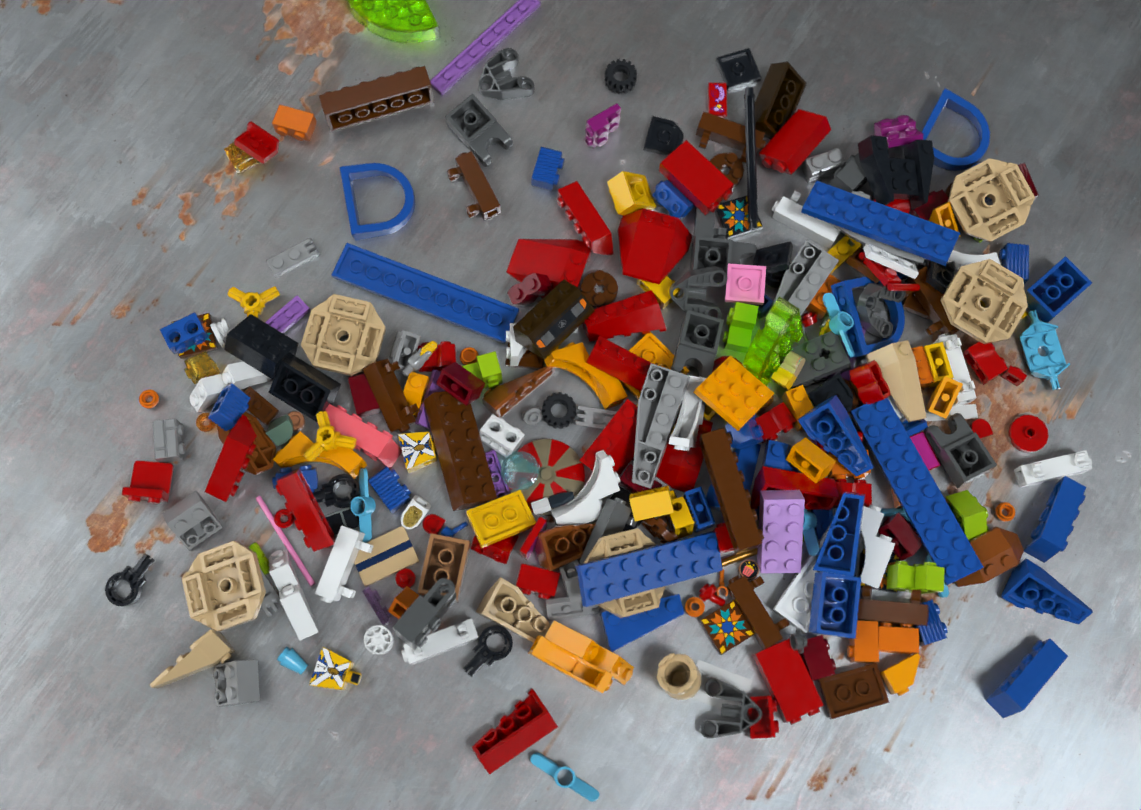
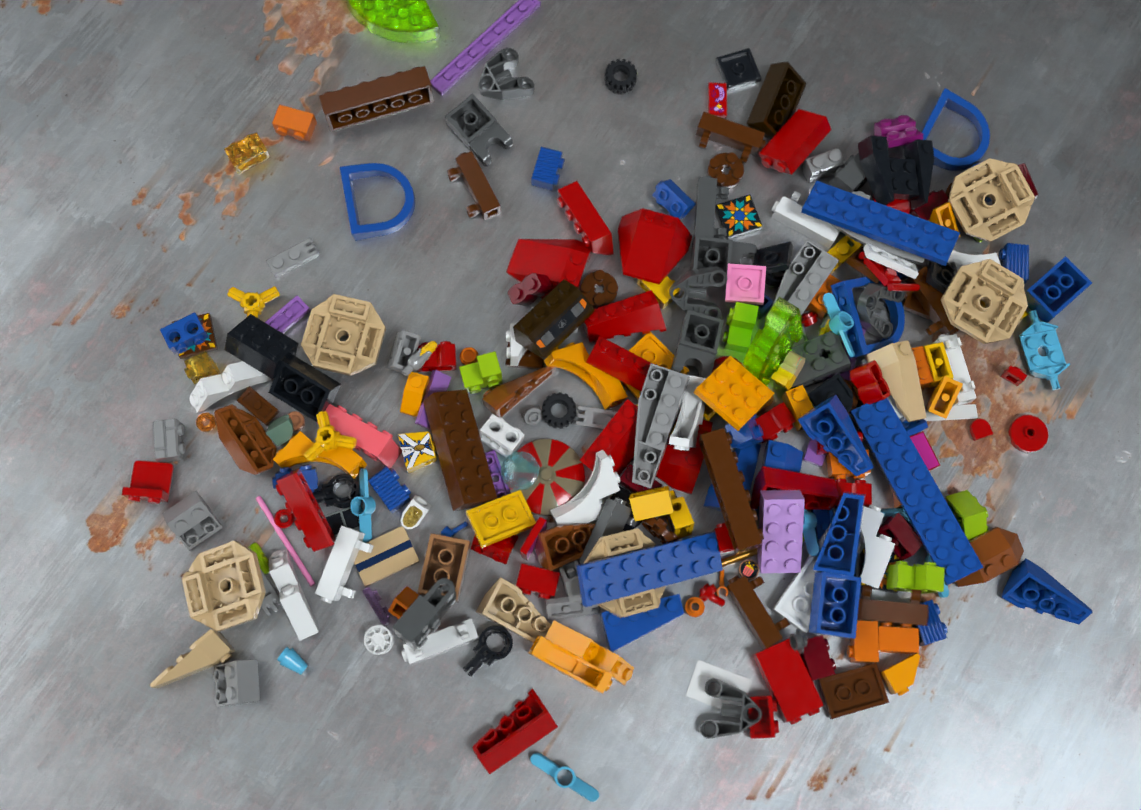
(135, 583): black pin -> none
(145, 395): orange plate -> none
(220, 330): white wheel -> none
(229, 407): blue brick -> none
(232, 460): red wedge -> none
(258, 143): red bracket -> none
(334, 671): torso -> none
(363, 396): dark red brick -> none
(390, 395): reddish brown brick -> none
(405, 577): red tile -> none
(425, 292): blue plate -> none
(433, 524): red tile -> none
(460, 383): dark red brick -> none
(544, 505): piece -> none
(599, 126): magenta plate -> none
(630, 193): yellow slope -> none
(663, 136): black tile -> none
(679, 676): tan tile -> none
(696, 178): red brick -> none
(699, 509): blue brick -> none
(727, 627): tile -> none
(751, 158): black piece -> none
(810, 460): light orange brick -> none
(960, 452): dark grey brick -> none
(985, 361): red brick -> none
(1010, 511): orange plate -> none
(1027, 679): blue wedge -> none
(1053, 468): white brick -> none
(1056, 520): blue wedge -> none

